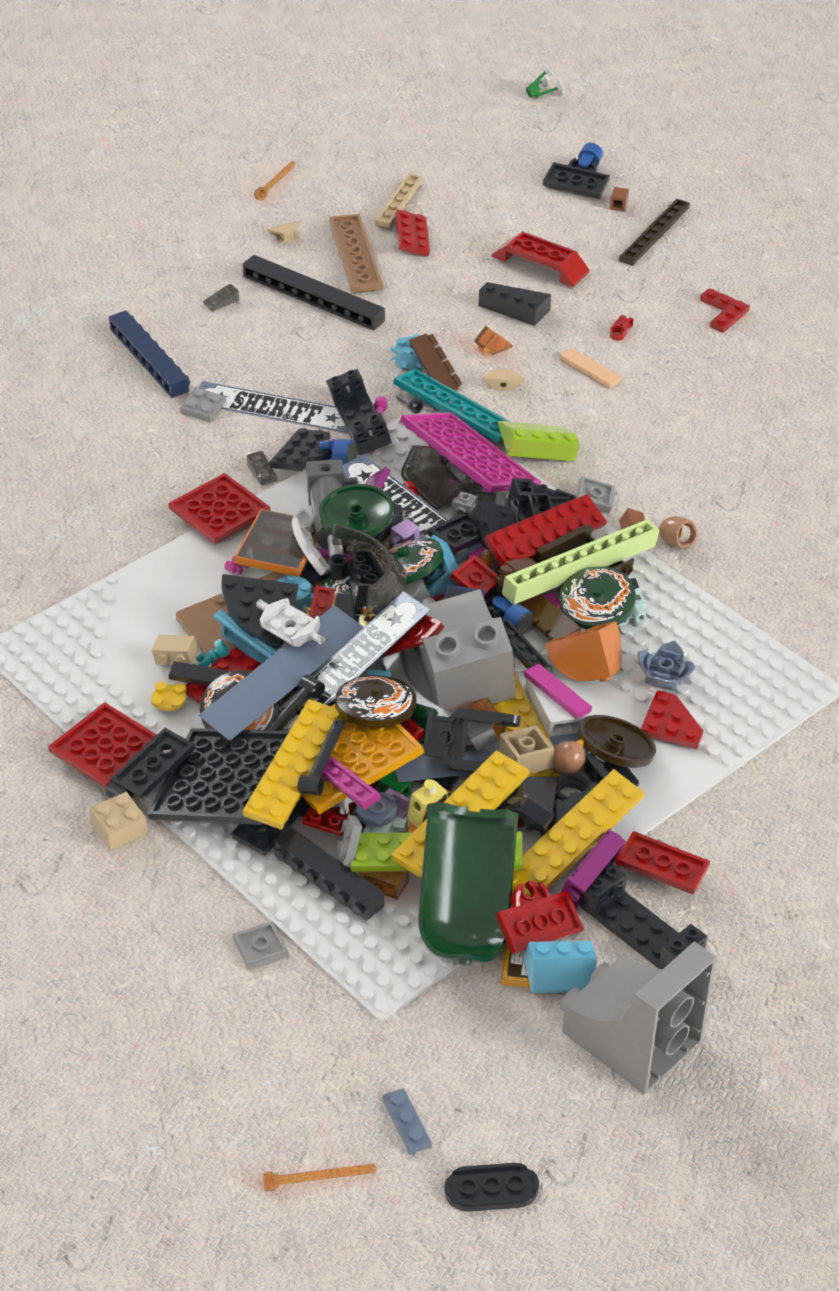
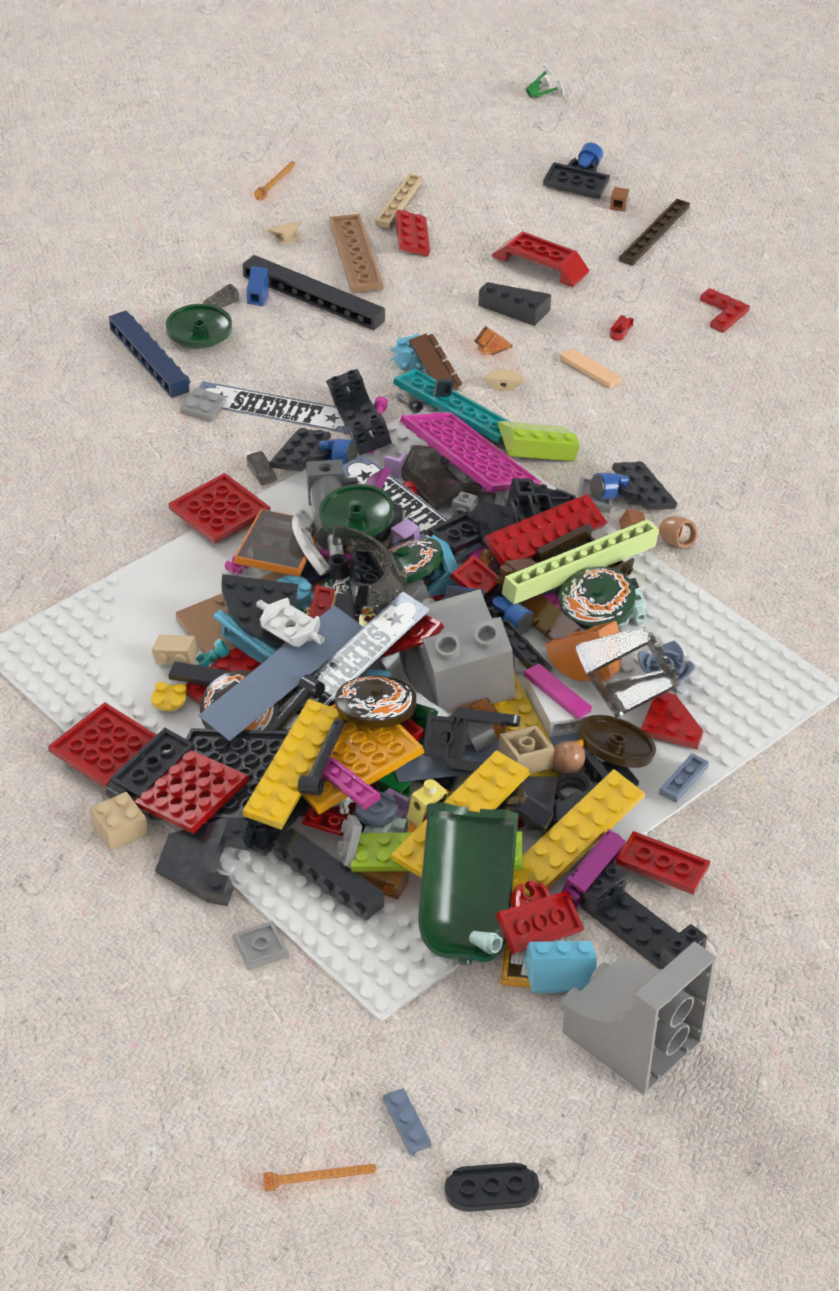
(193, 858): none -> black wedge
(199, 325): none -> dark green dish
(205, 807): none -> red piece
(257, 286): none -> blue slope
(395, 464): none -> lavender panel
(443, 387): none -> black tile
(487, 941): none -> light aqua cone
(631, 692): none -> clear smoke windscreen
(632, 482): none -> black plate
(683, 777): none -> sand blue plate

